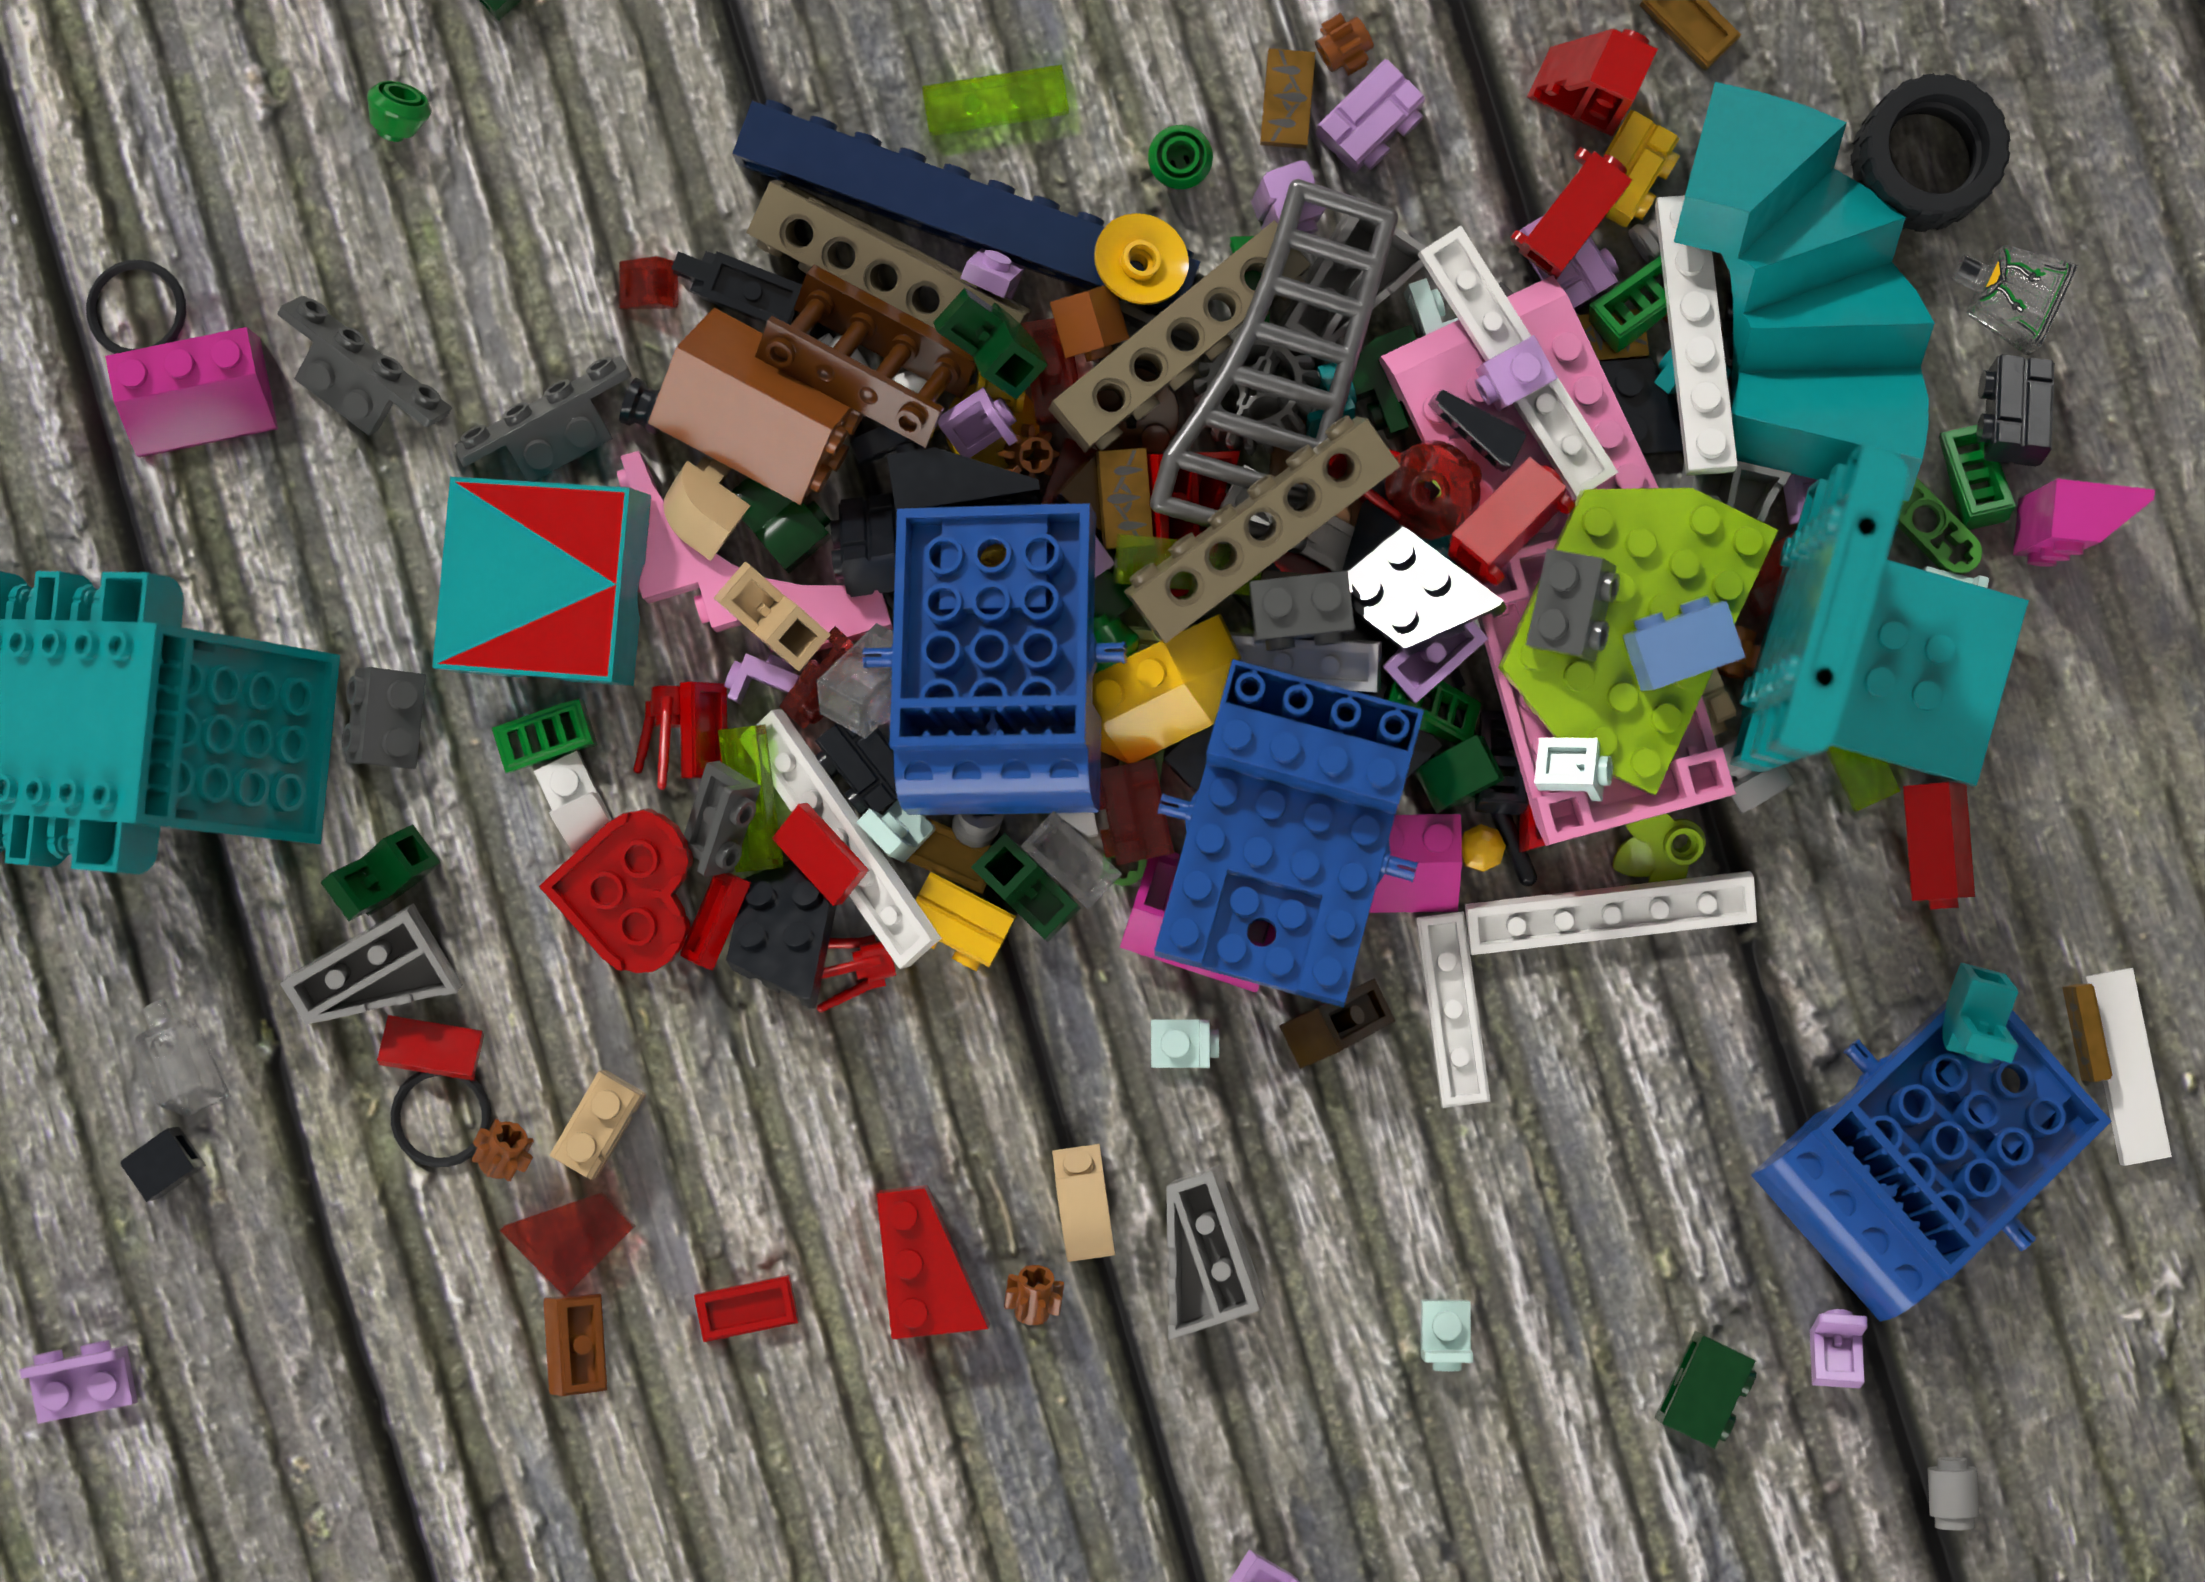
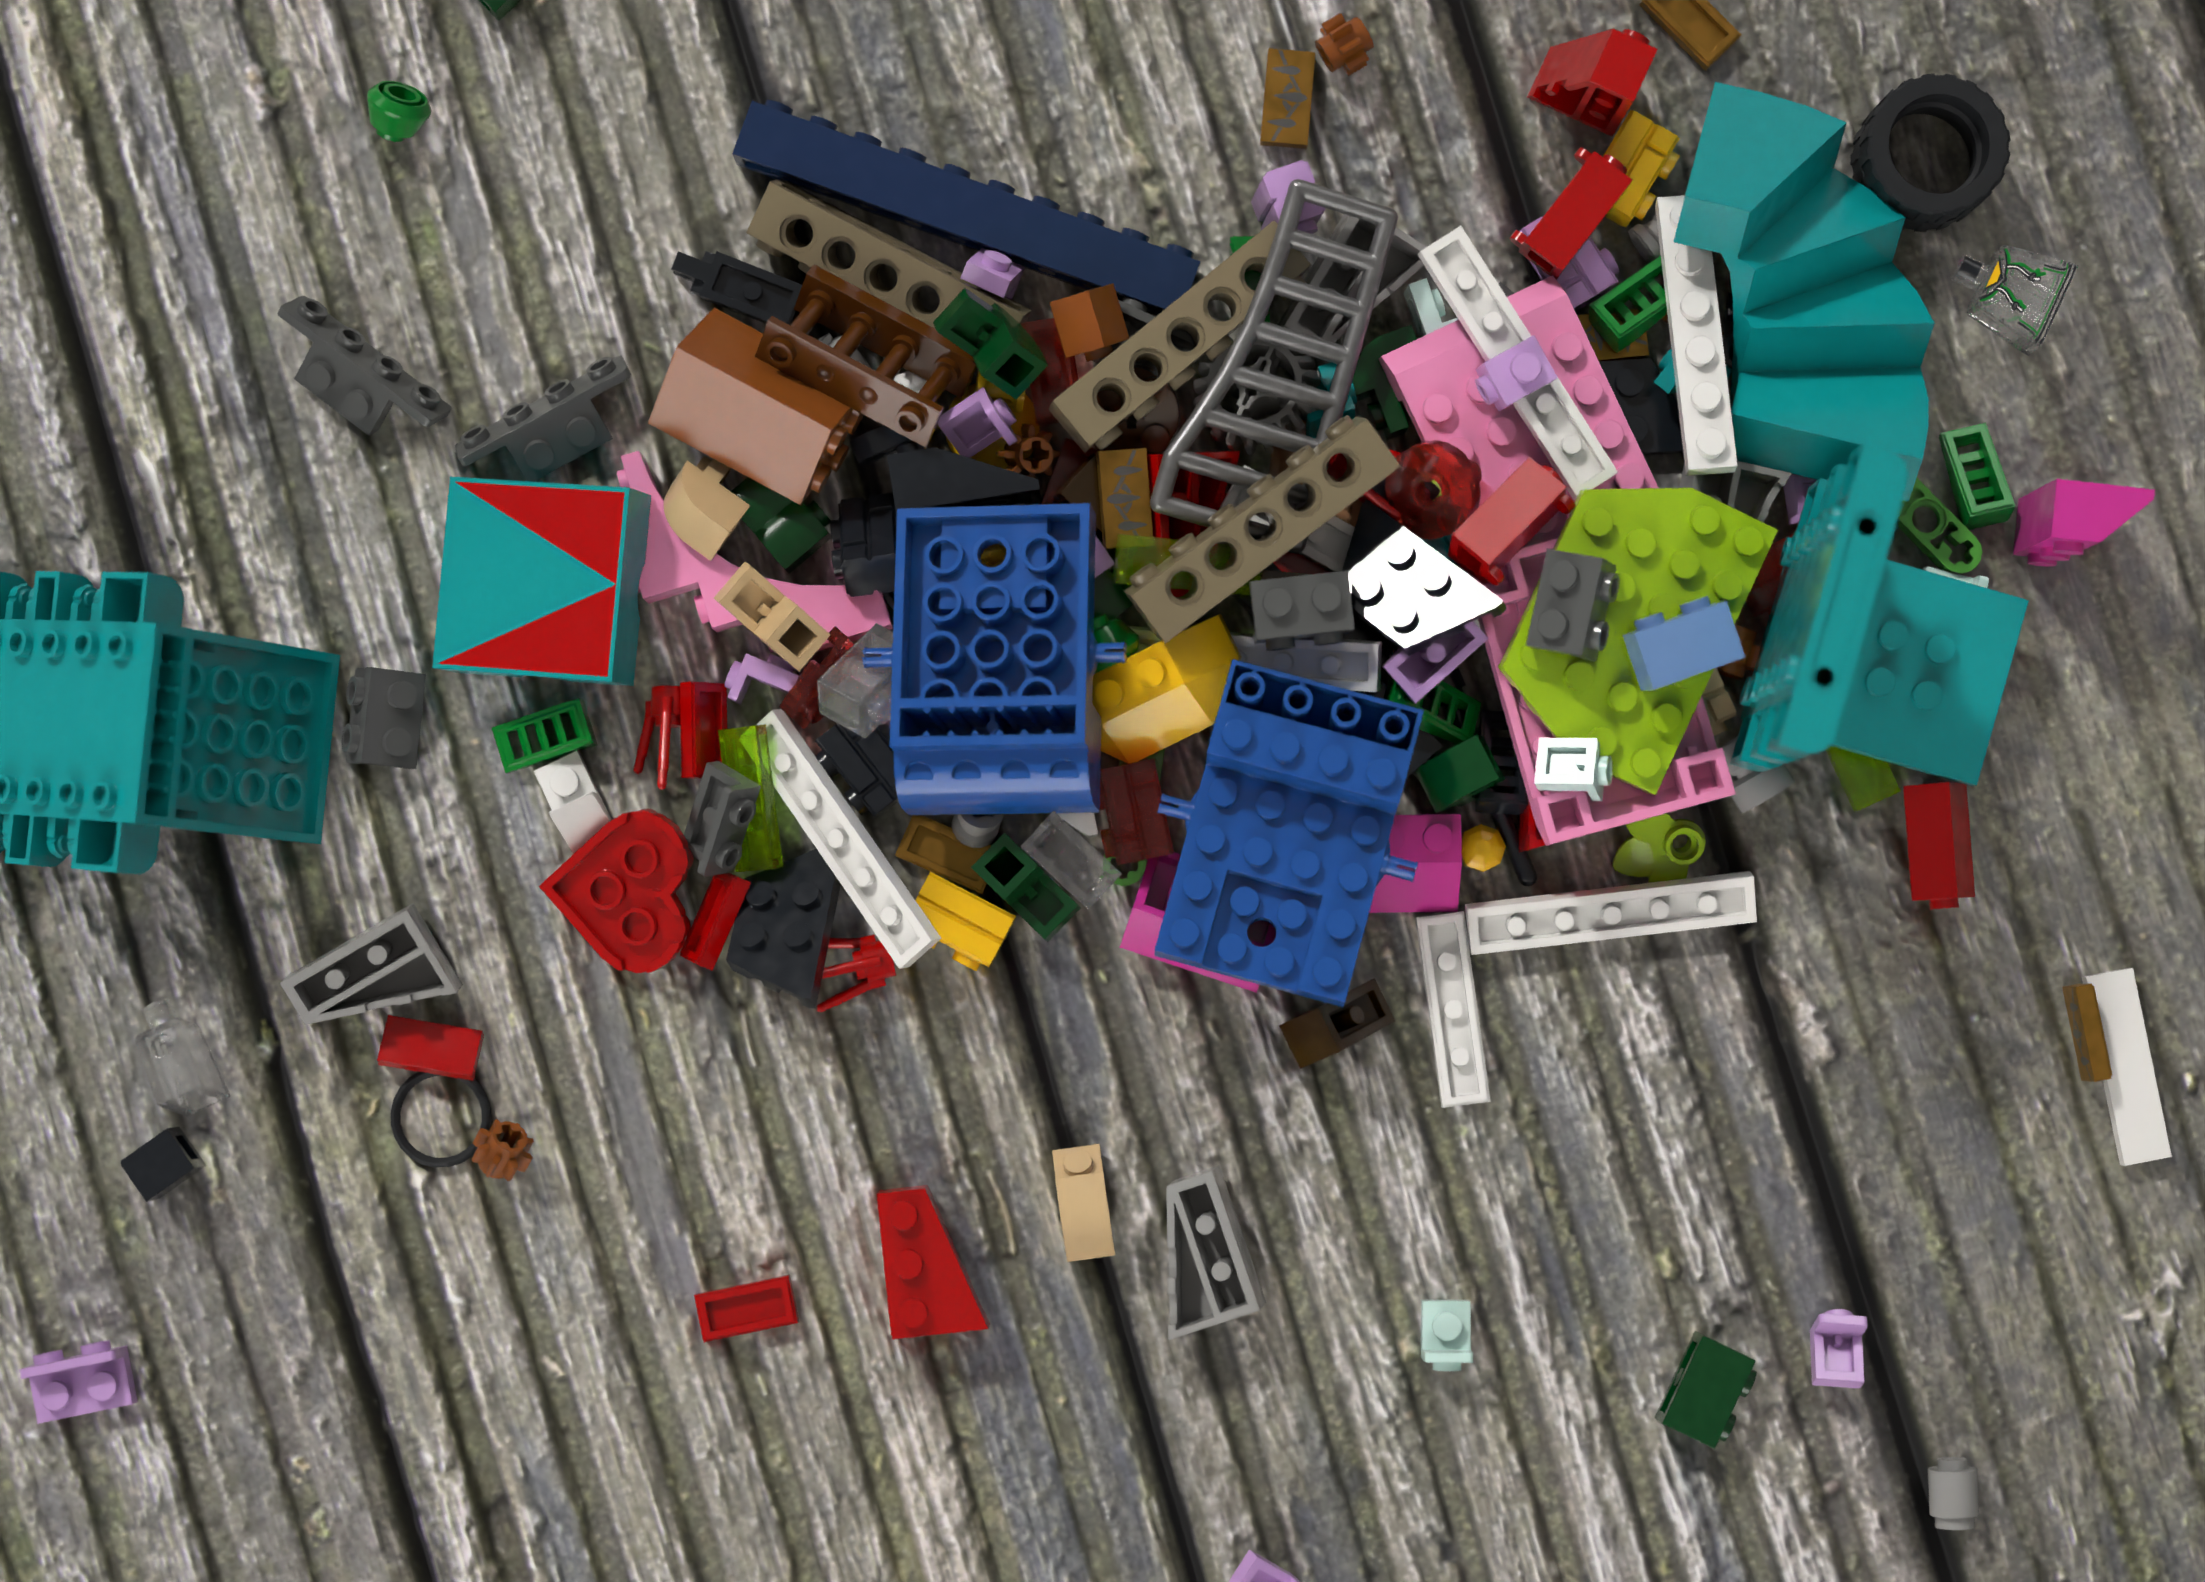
(124, 266): black tyre -> none
(192, 391): dark pink slope -> none
(381, 874): dark green brick -> none
(570, 1238): clear red wing -> none
(575, 1344): dark orange slope -> none
(597, 1124): tan brick -> none
(639, 405): black wheel -> none
(647, 284): clear red slope -> none
(820, 854): red tile -> none
(897, 831): light aqua bracket -> none
(995, 100): clear neon green tile -> none
(1034, 1295): dark orange gear -> none
(1153, 245): yellow dish -> none
(1174, 145): green cone -> none
(1183, 1043): light aqua bracket -> none
(1189, 758): black panel -> none
(1371, 117): lavender brick -> none
(1484, 432): black slope -> none
(1928, 1161): blue piece -> none
(1979, 1014): teal brick -> none
(2017, 410): black brick -> none

